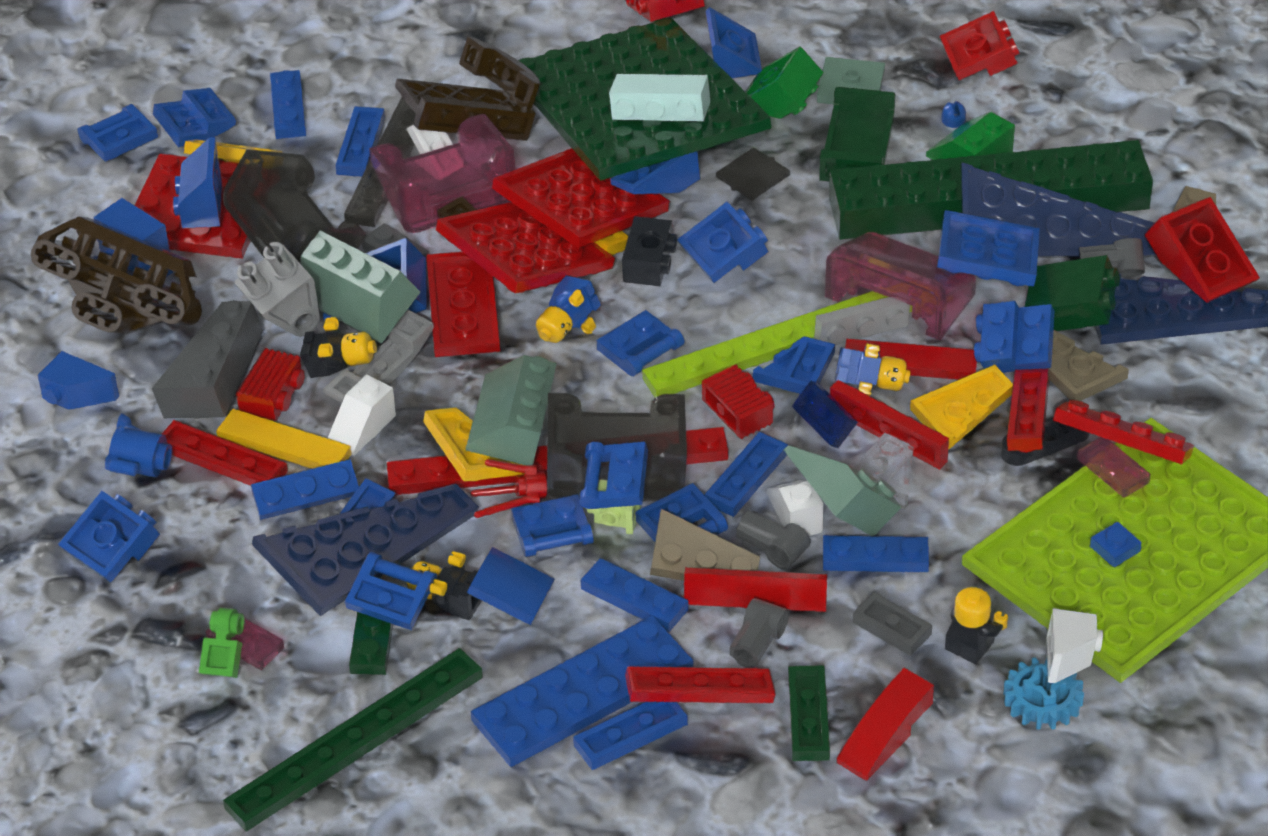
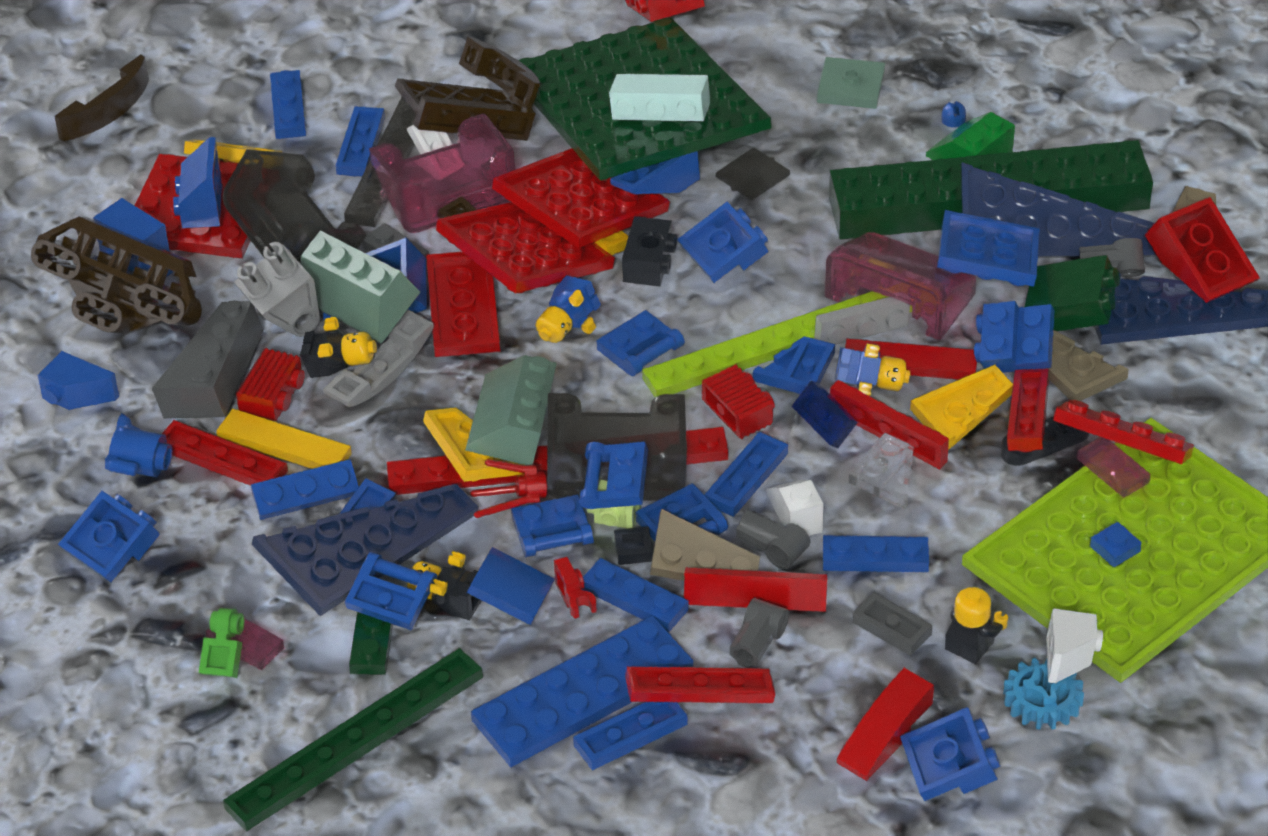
(108, 106): none -> dark brown slope
(118, 133): blue plate -> none
(194, 117): blue slope -> none
(363, 413): white slope -> none
(569, 583): none -> red plate
(633, 545): none -> black plate
(732, 45): blue slope -> none
(785, 84): green slope -> none
(808, 713): dark green plate -> none
(846, 491): sand green slope -> none
(858, 130): dark green panel -> none
(951, 755): none -> blue plate
(980, 46): red plate -> none

